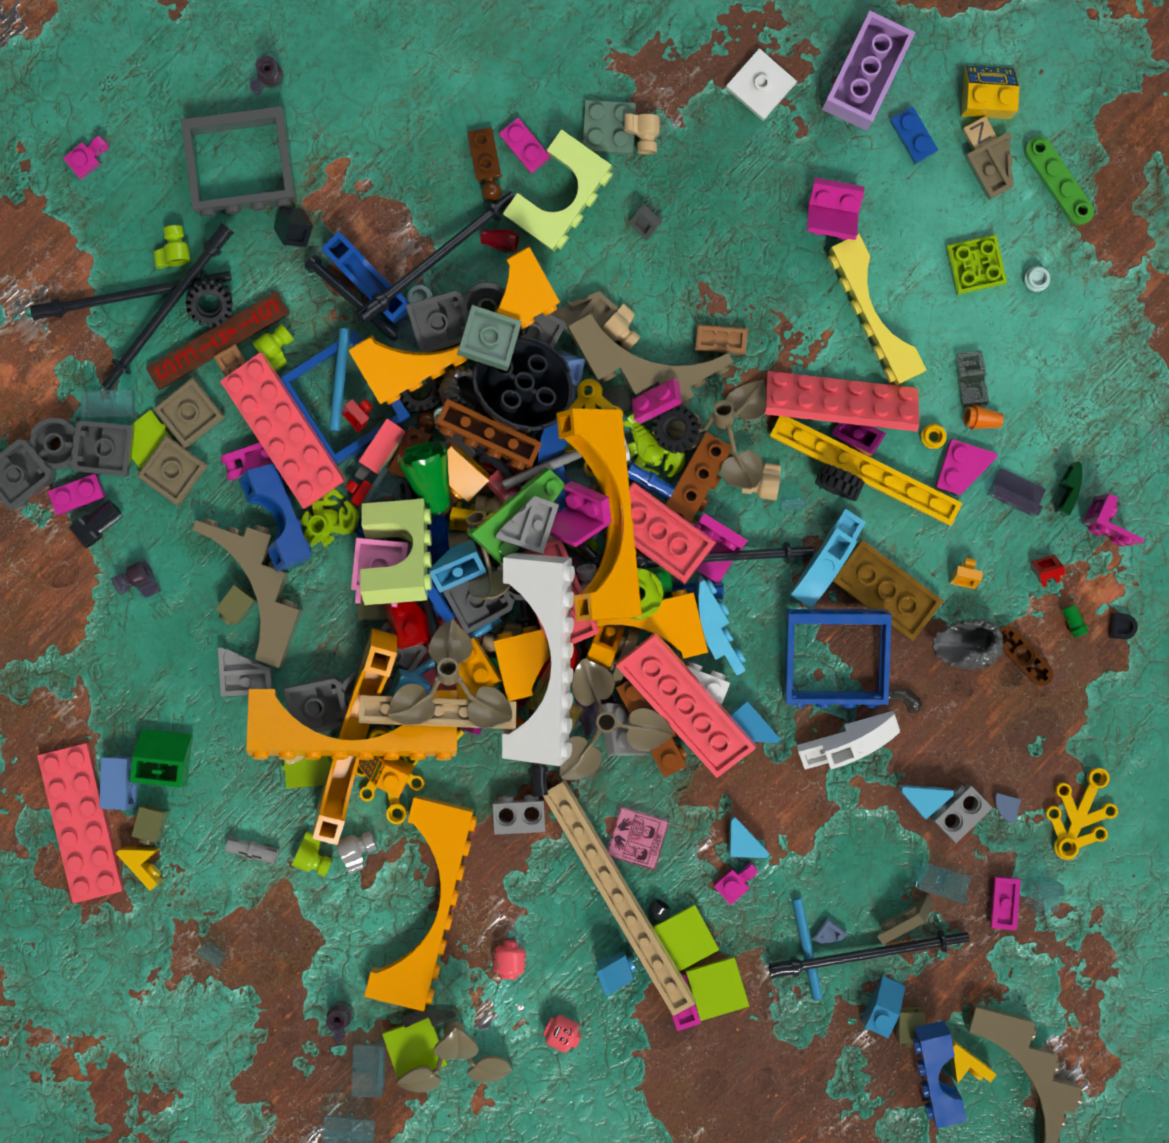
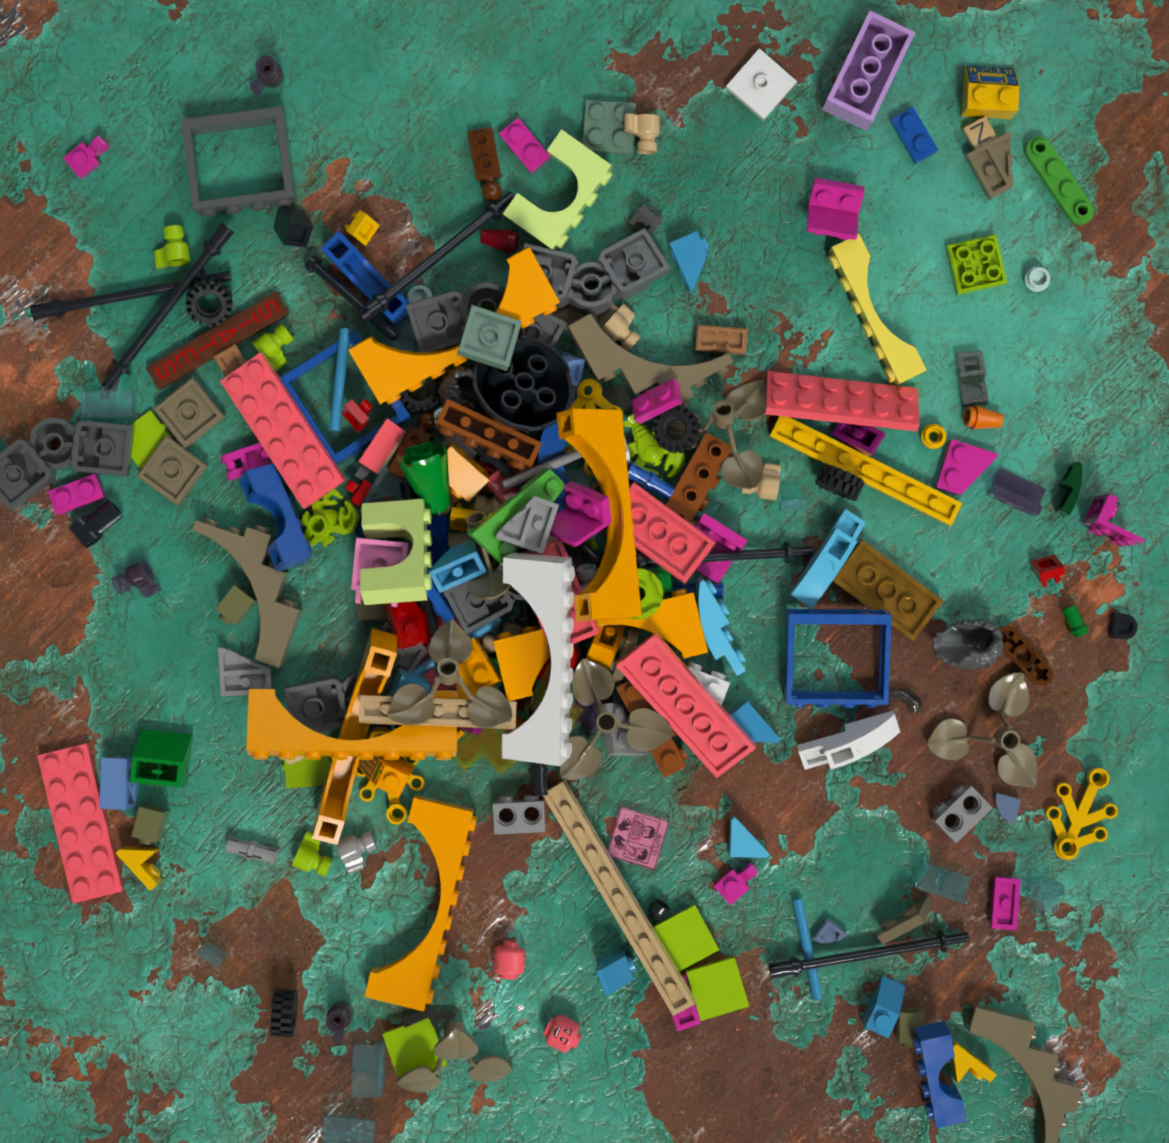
(284, 1013): none -> black tyre
(362, 227): none -> yellow tile
(486, 744): none -> clear yellow plate
(620, 273): none -> dark grey plate
(689, 257): none -> dark azure slope
(925, 799): medium azure slope -> none
(966, 575): light orange tile -> none
(1010, 698): none -> dark tan plant

